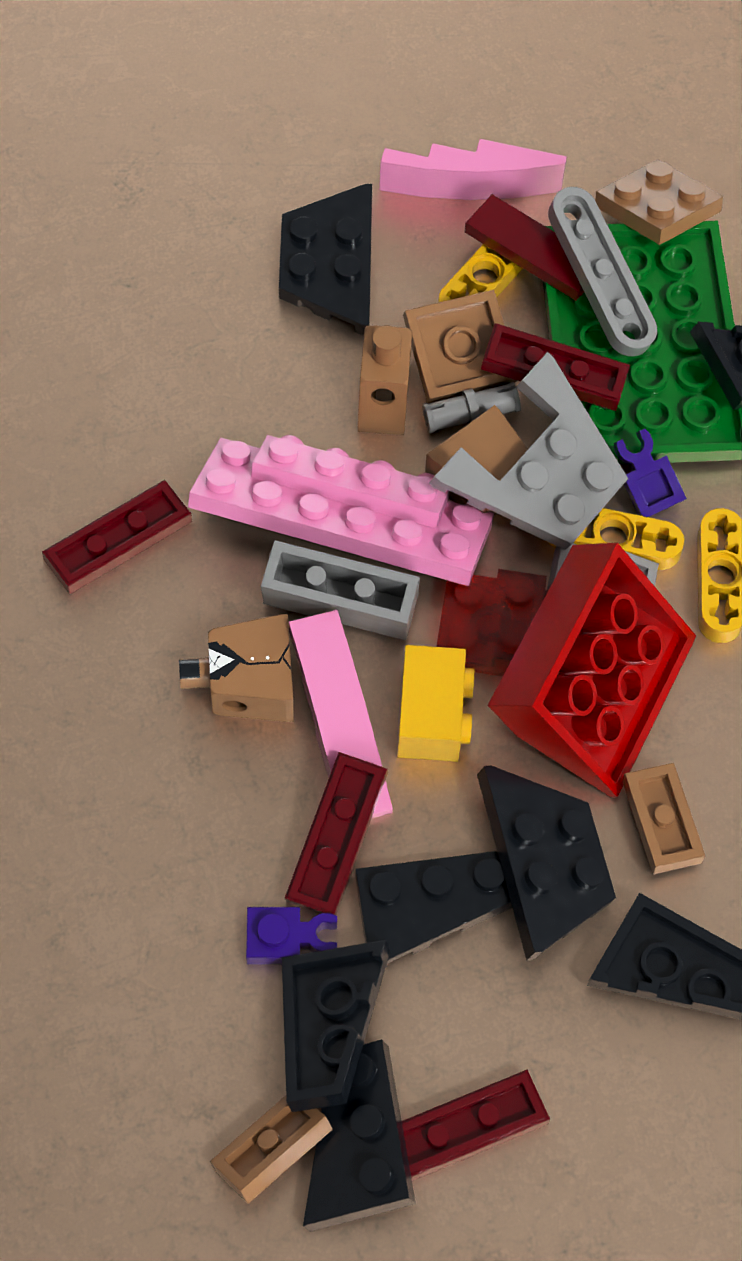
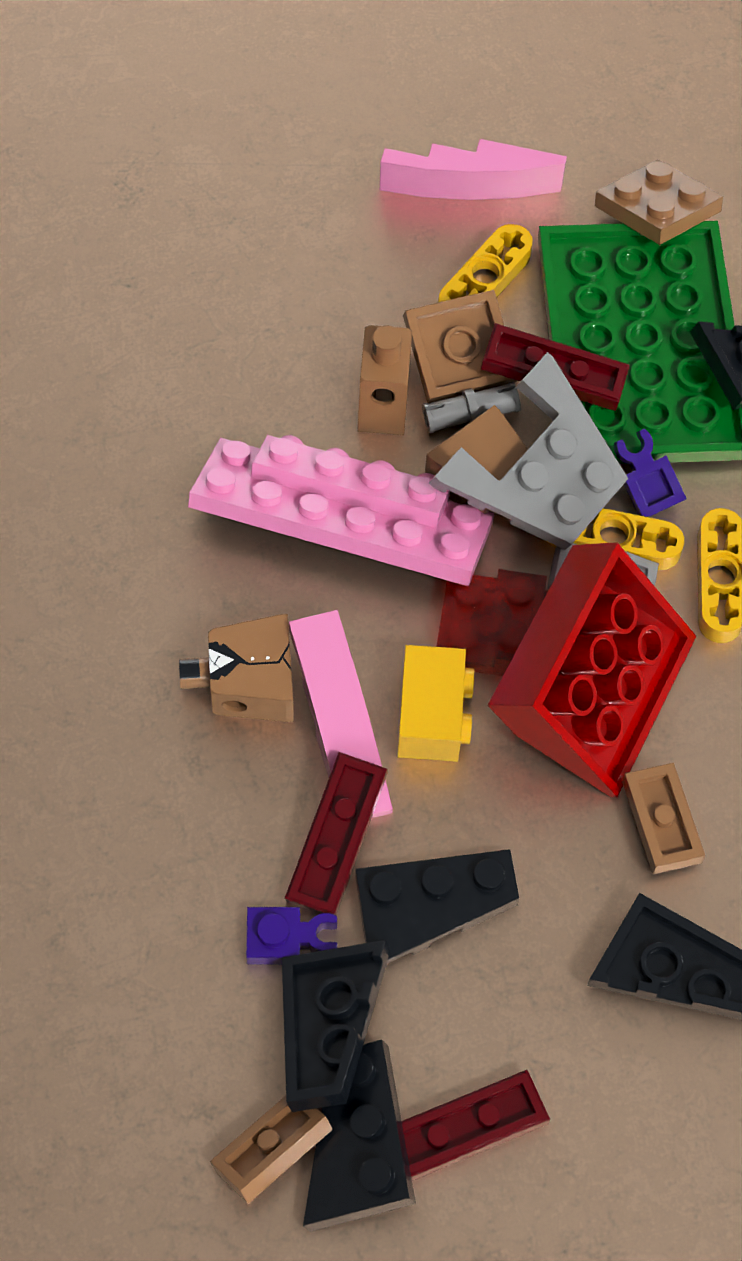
(117, 537): dark red tile -> none
(322, 582): light grey brick -> none
(329, 256): black wing -> none
(524, 243): dark red tile -> none
(546, 857): black wing -> none
(602, 271): light grey plate -> none

